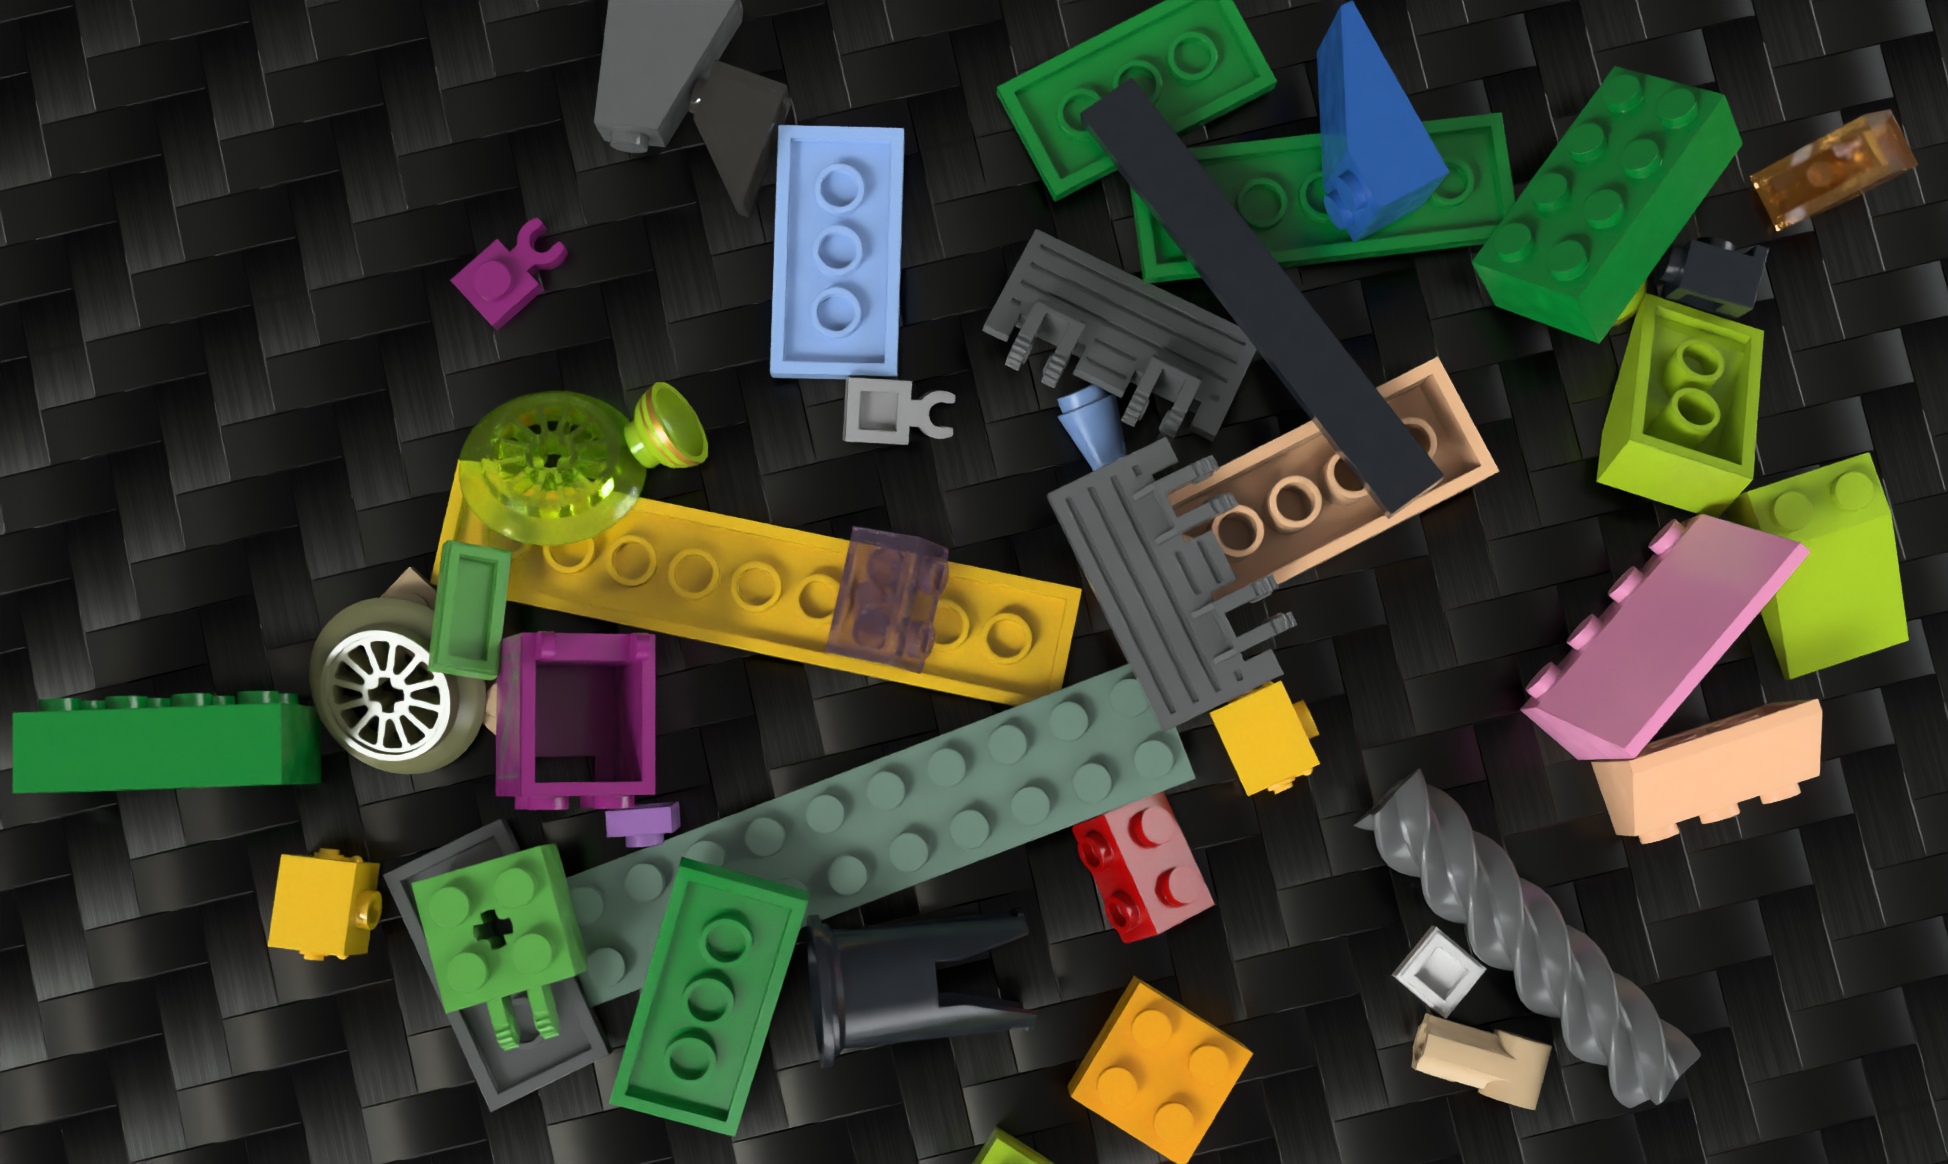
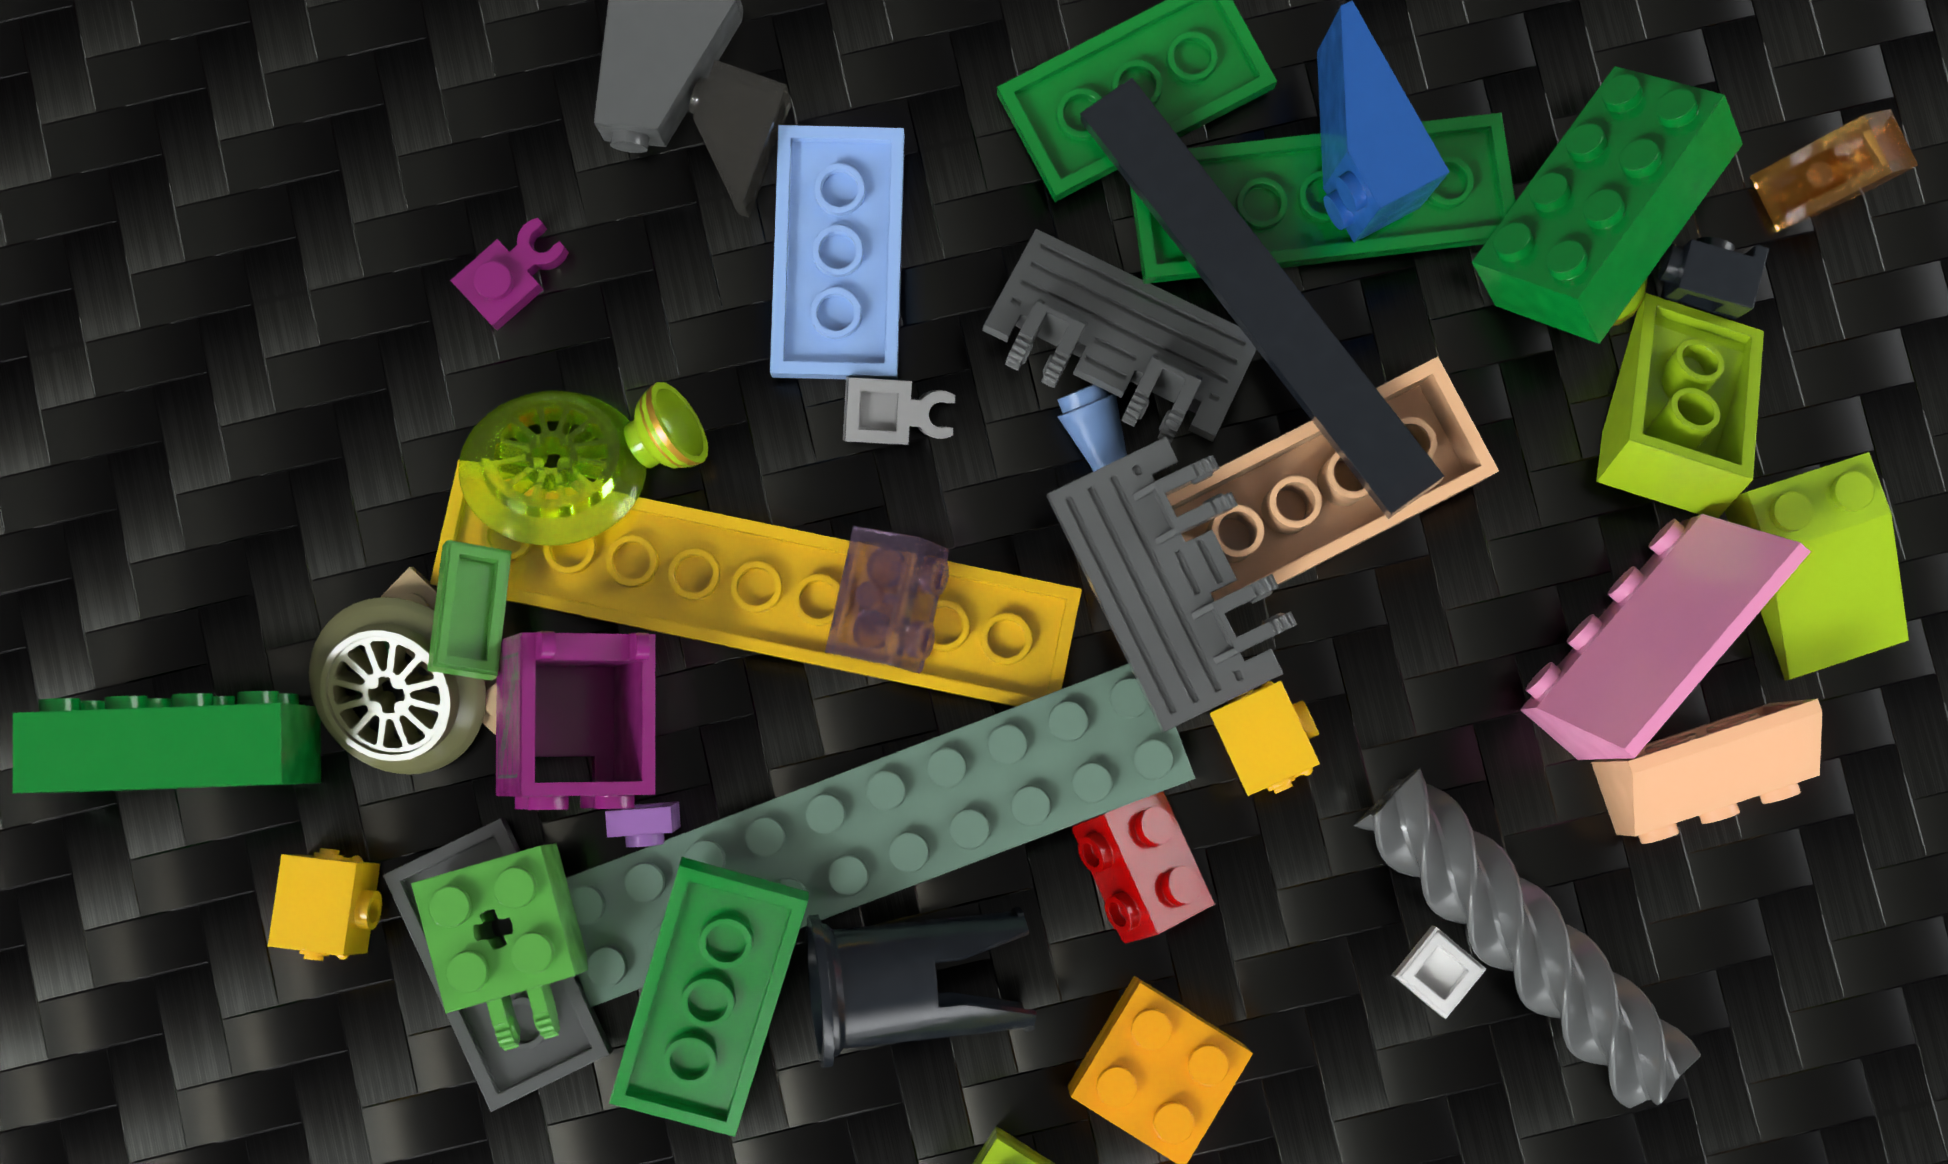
(1497, 1062): tan piece -> none

